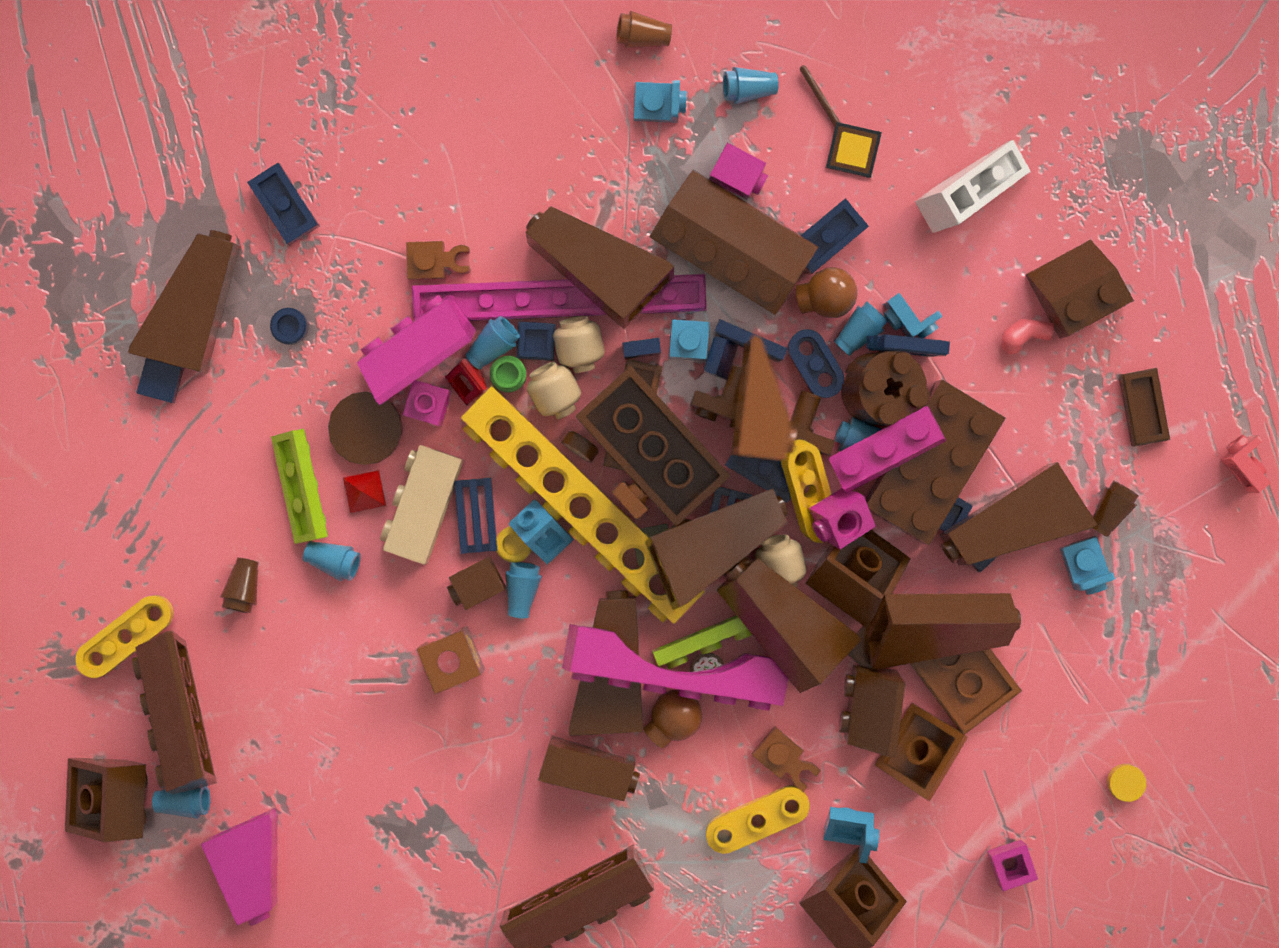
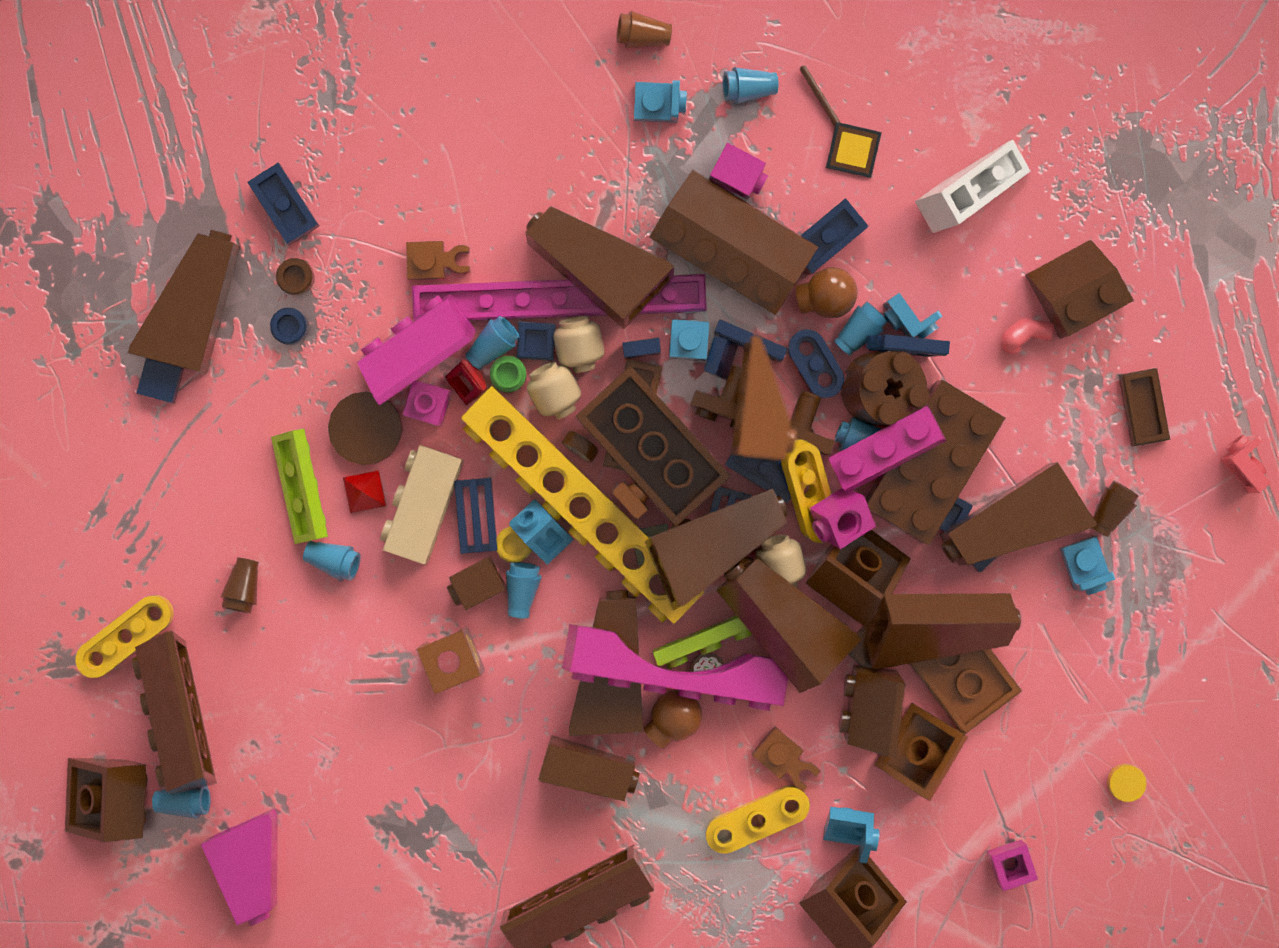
(295, 276): none -> reddish brown tile

